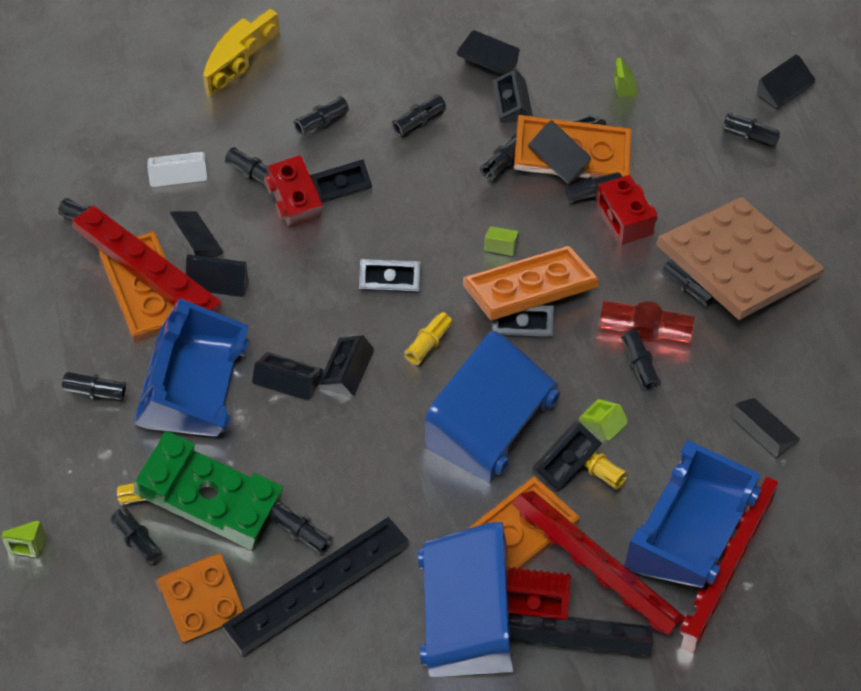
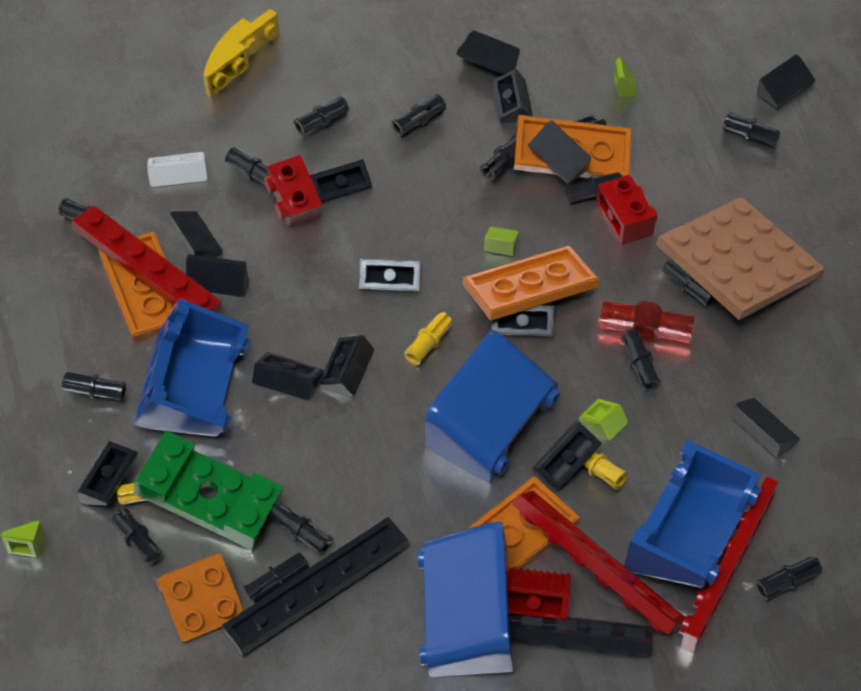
(106, 474): none -> black slope
(276, 577): none -> black axle
(788, 577): none -> black axle

